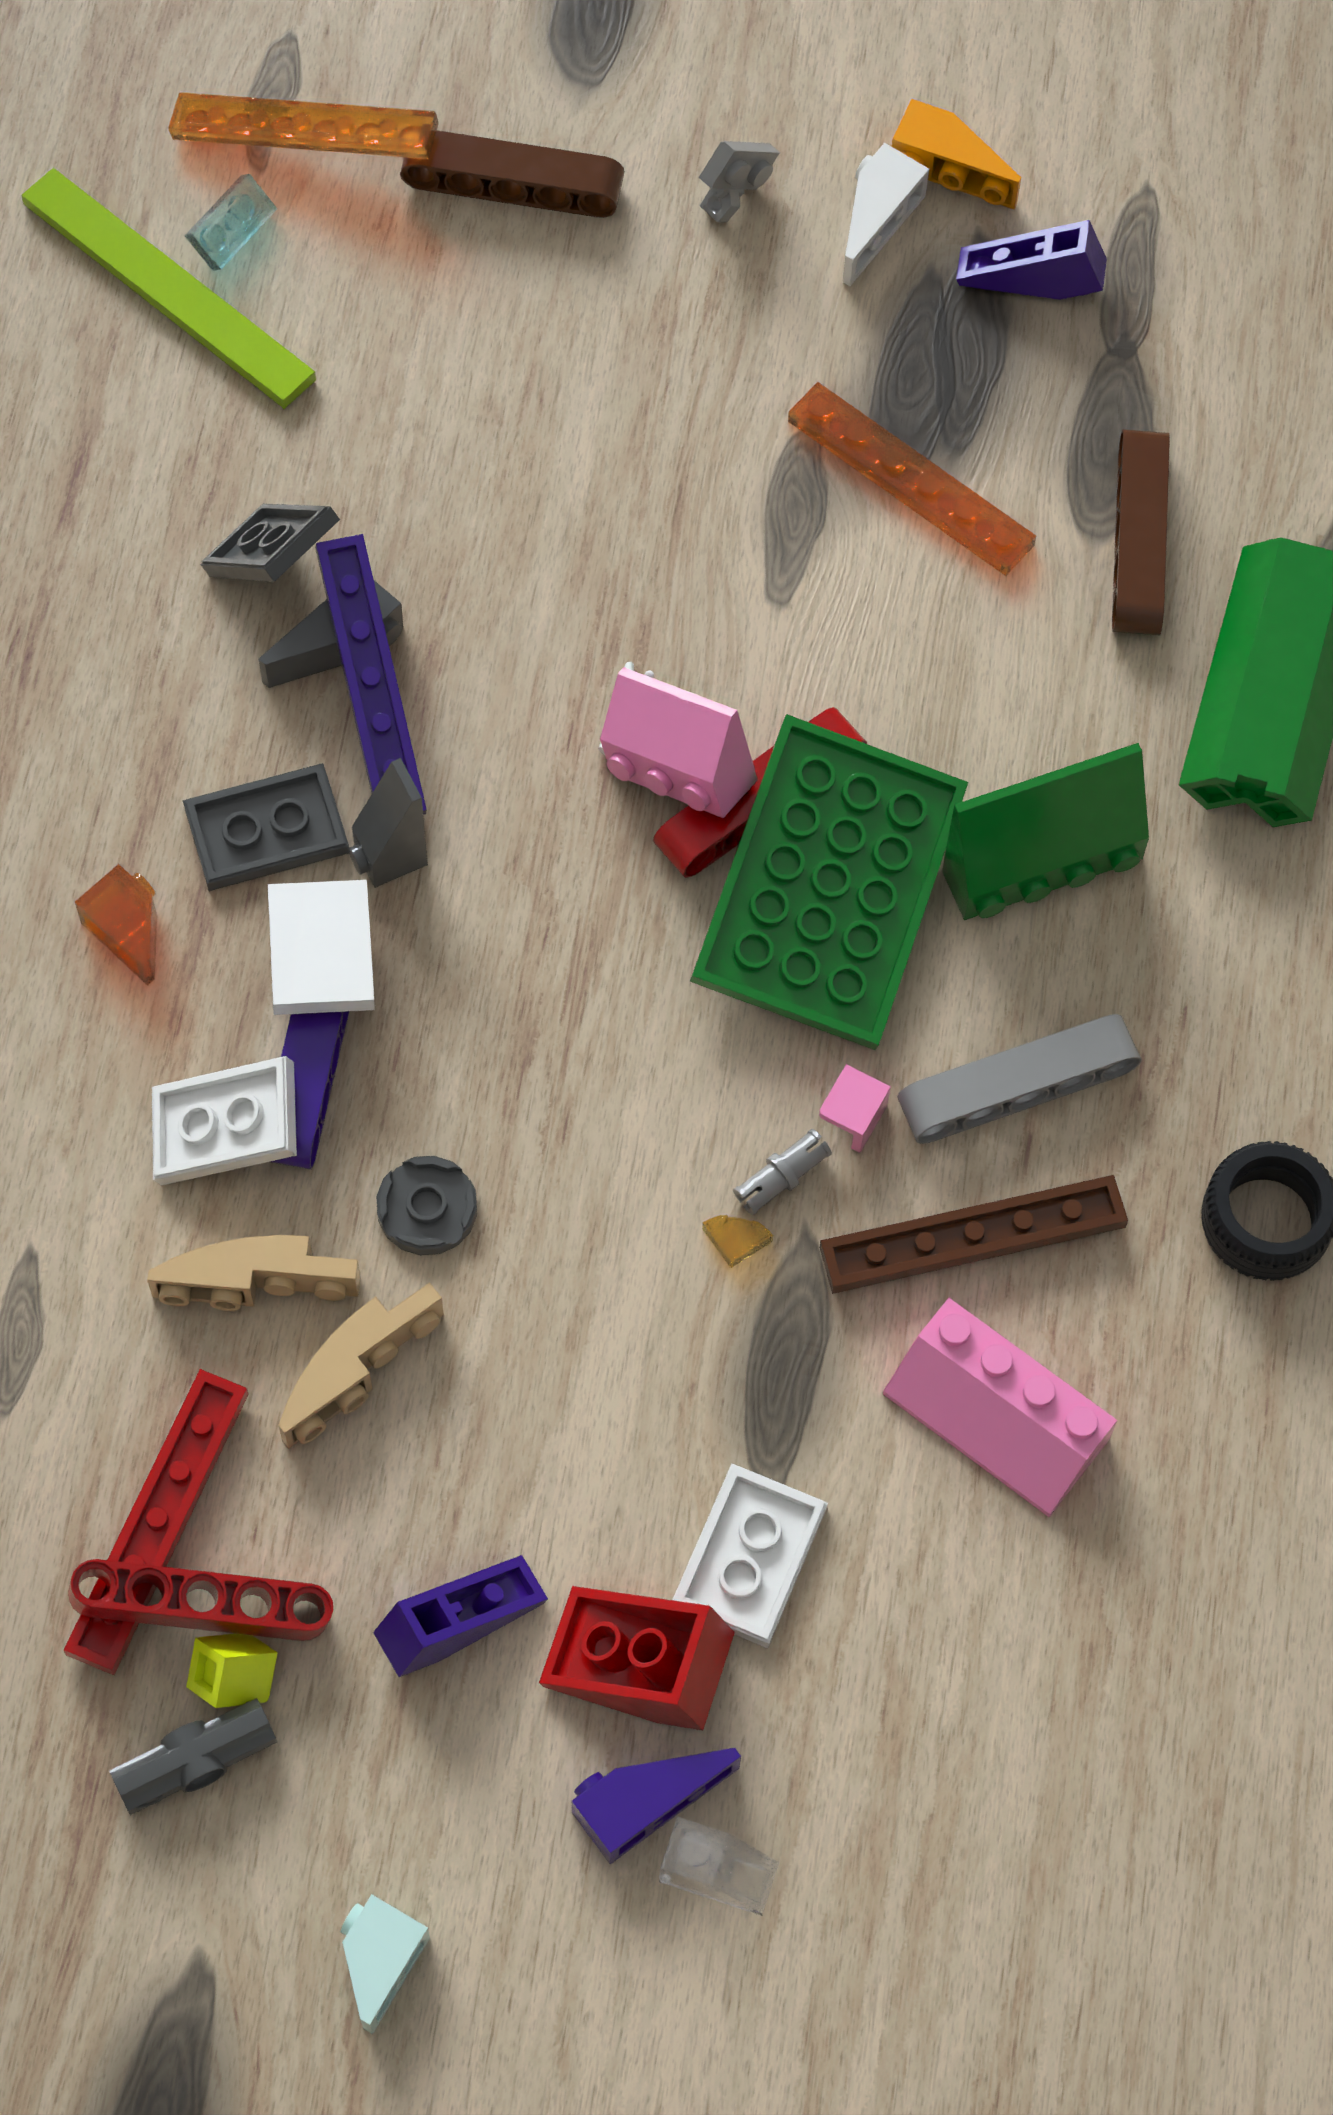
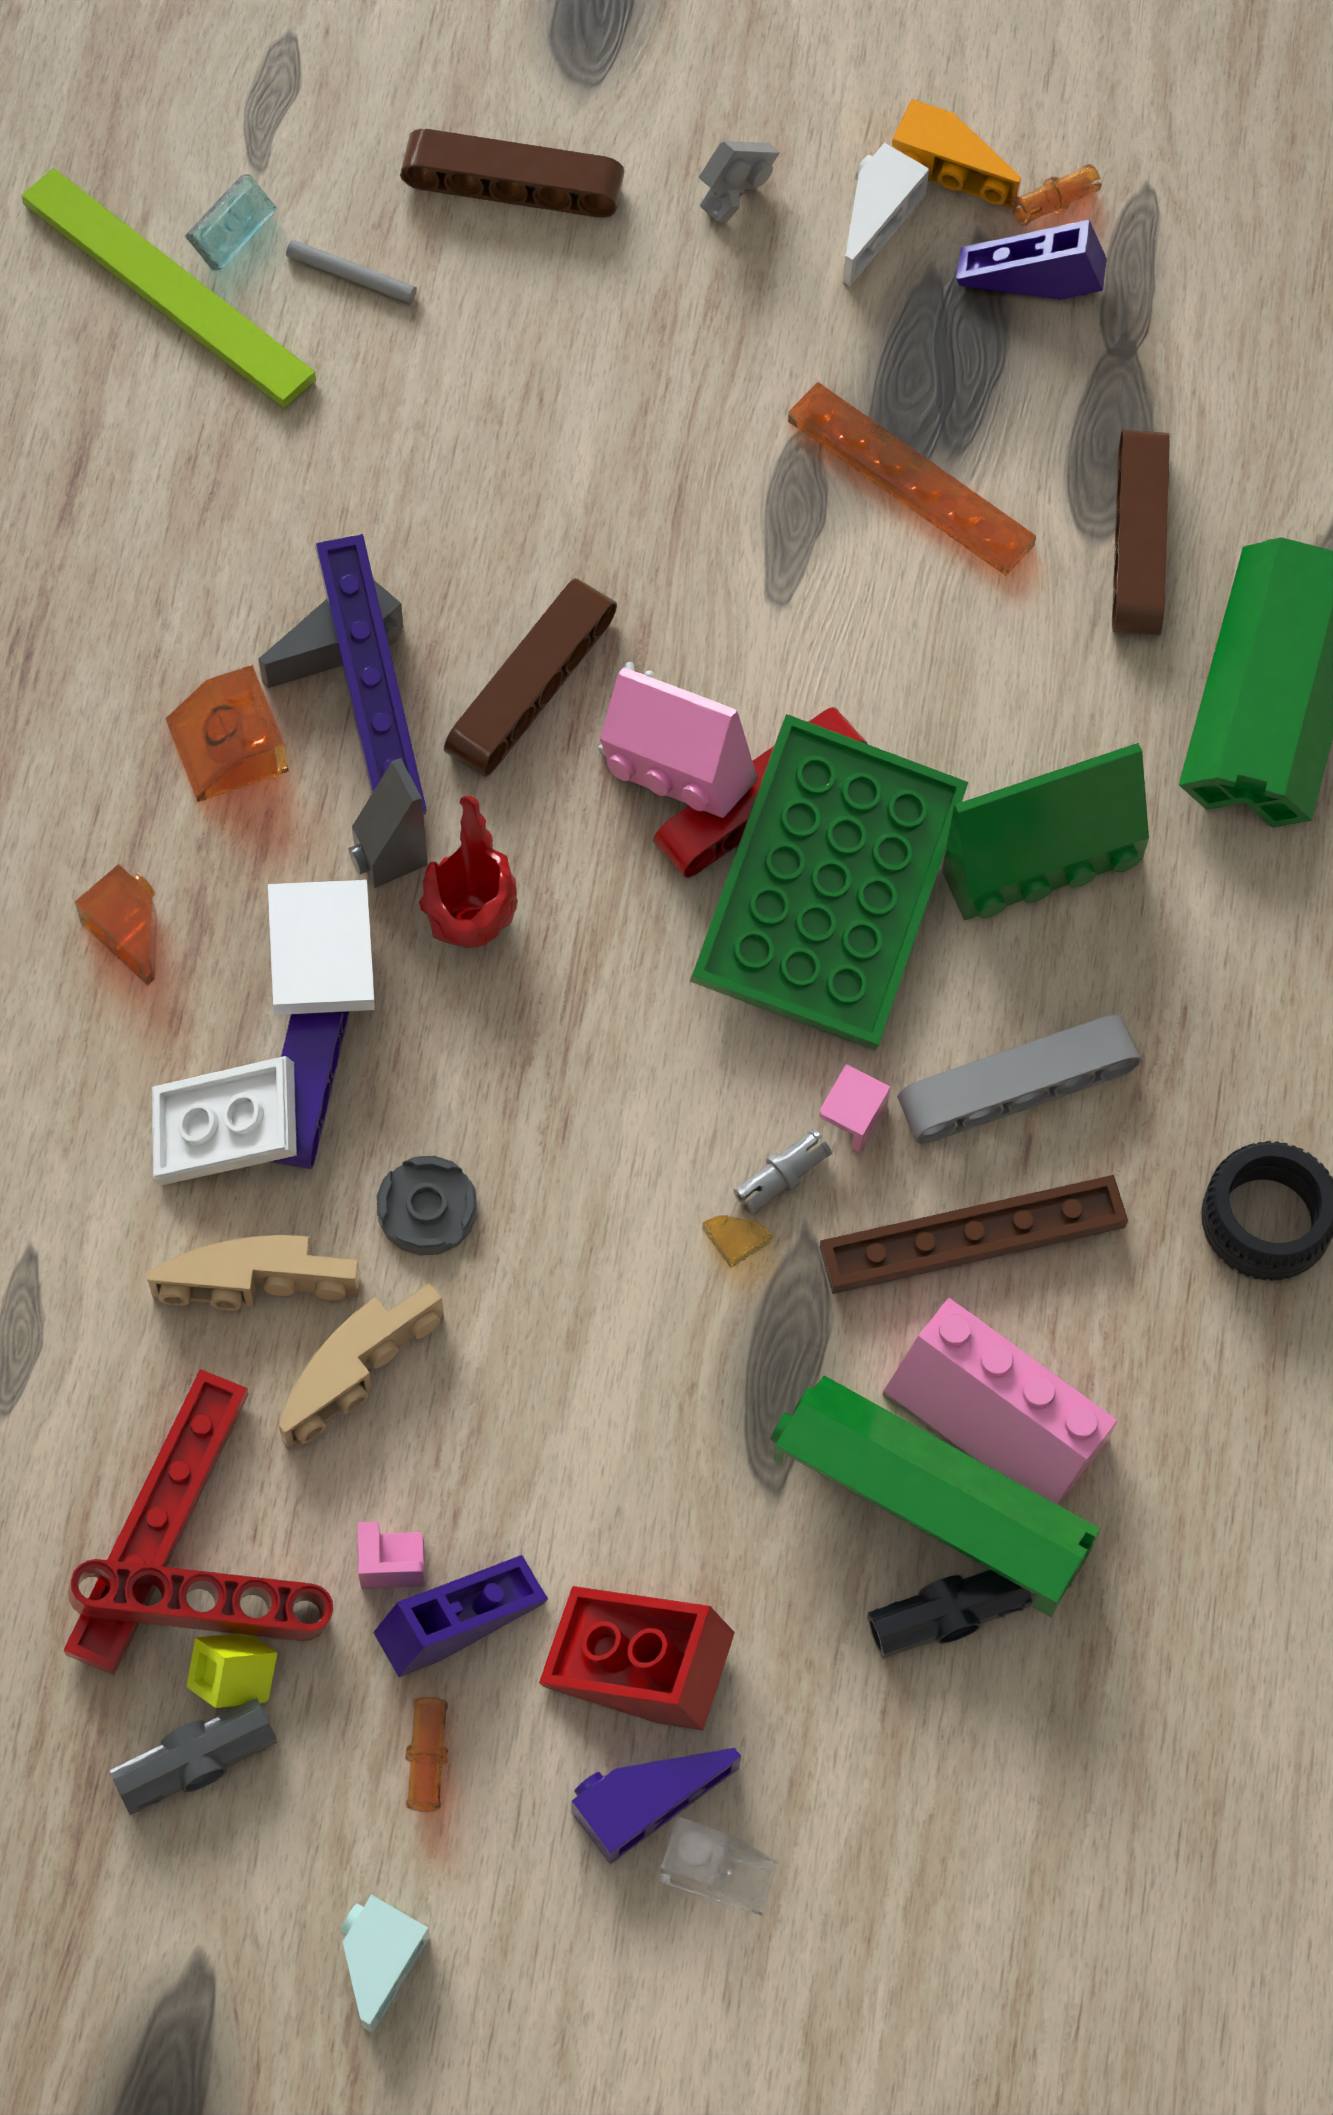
(227, 735): none -> clear orange slope
(266, 826): dark grey tile -> none
(269, 542): dark grey tile -> none
(303, 125): clear orange plate -> none
(351, 271): none -> light grey bar
(389, 1557): none -> bright pink panel
(427, 1754): none -> clear orange pin
(471, 890): none -> red hair
(530, 677): none -> reddish brown beam
(751, 1552): white tile -> none
(937, 1489): none -> green panel
(945, 1611): none -> black piece
(1056, 194): none -> clear orange pin

